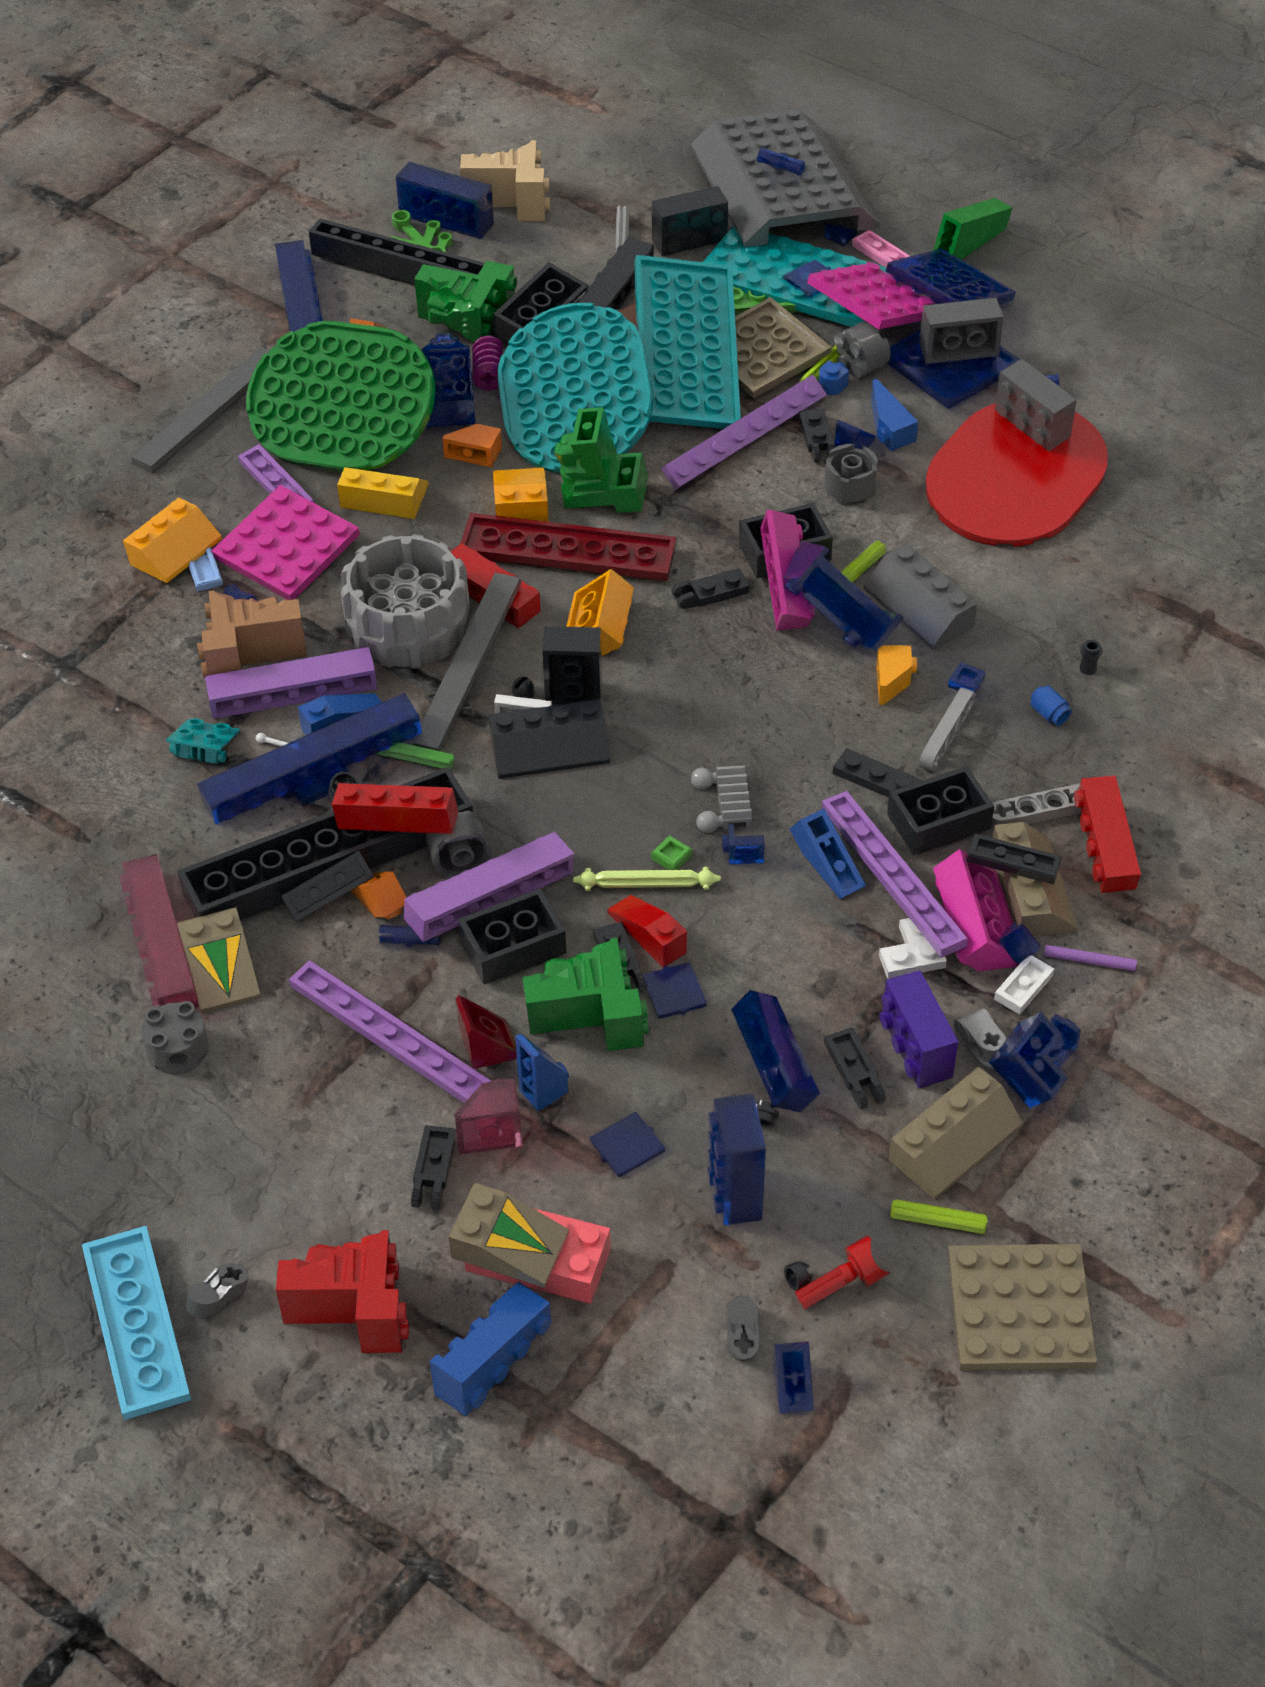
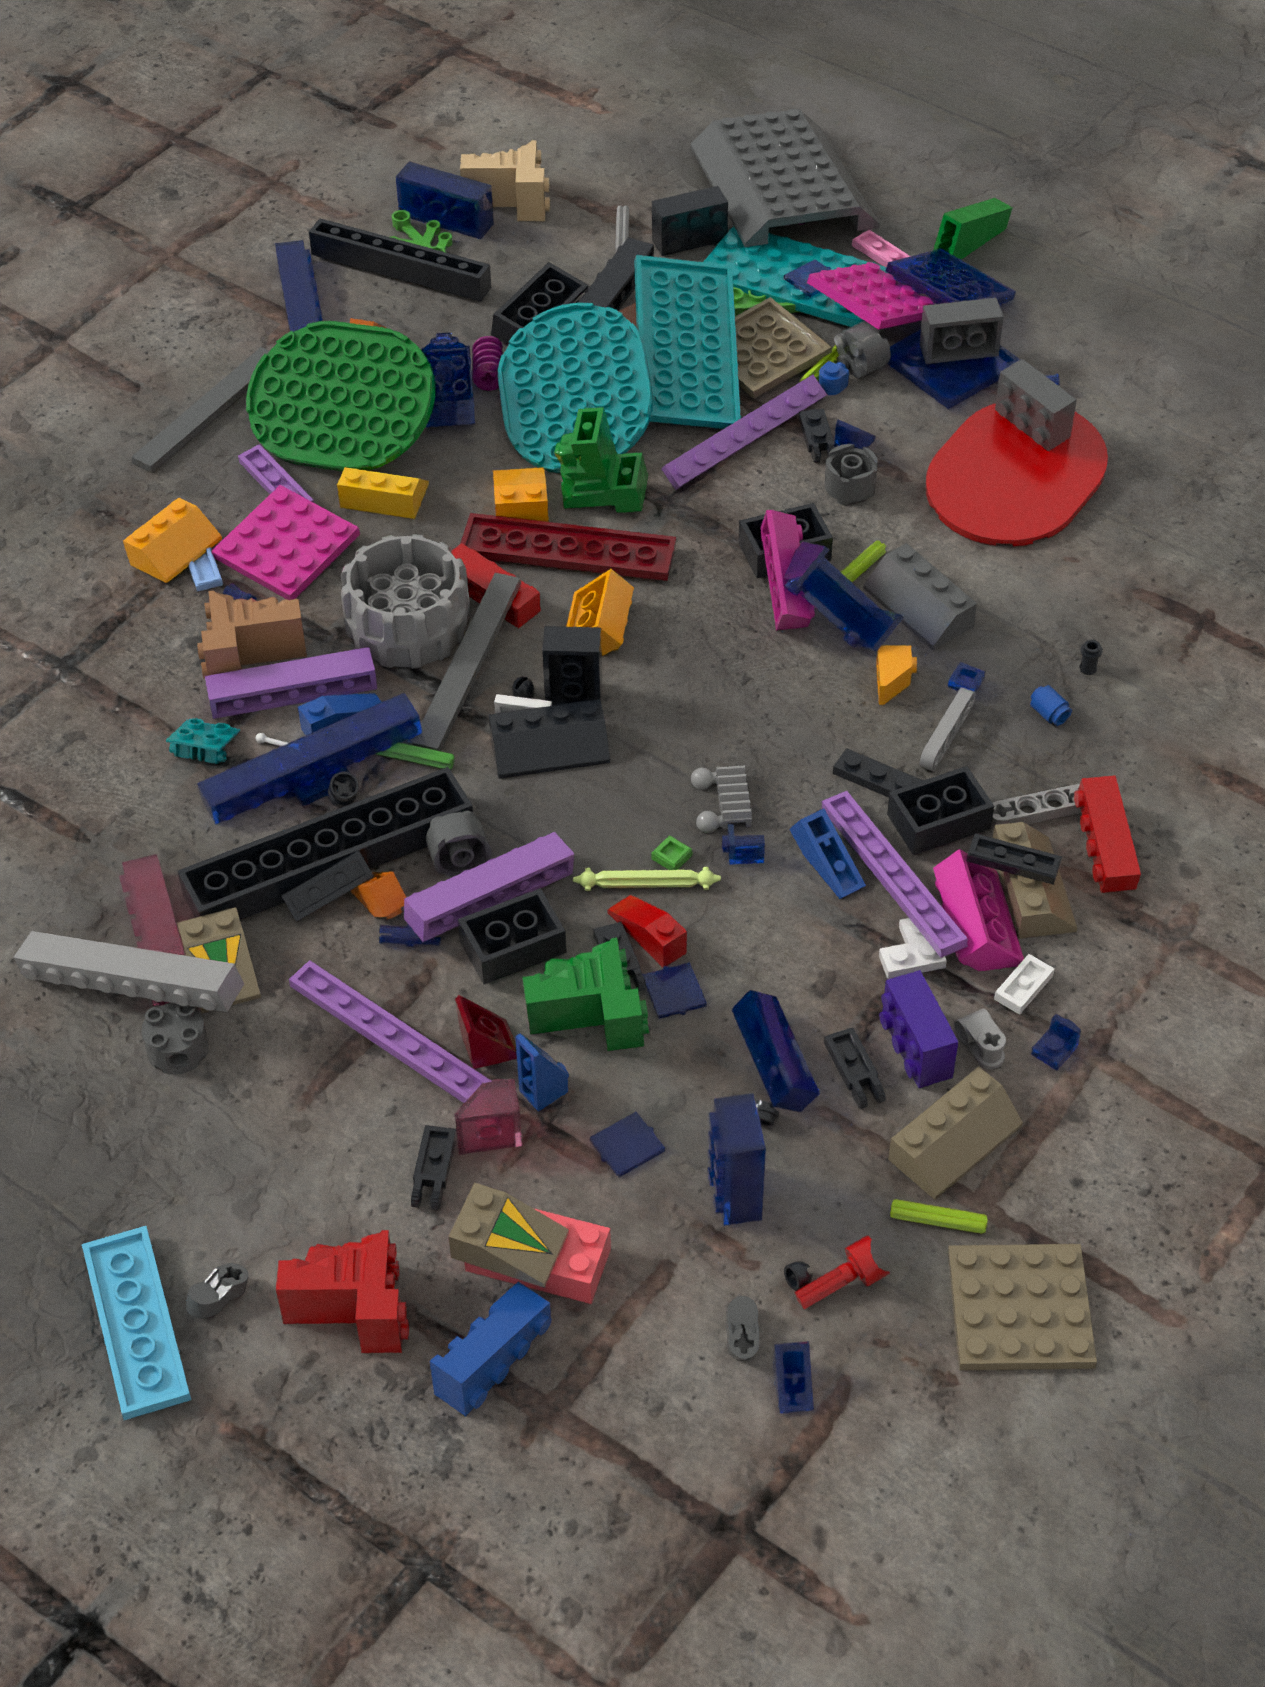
(129, 971): none -> light grey brick
(395, 808): red brick -> none
(464, 299): green brick -> none
(474, 444): orange slope -> none
(710, 589): black hinge -> none
(781, 161): clear blue pin -> none
(839, 233): clear blue slope -> none
(892, 420): blue slope -> none
(1019, 942): clear blue bracket -> none
(1025, 1062): clear blue brick -> none
(1090, 958): medium lavender bar -> none

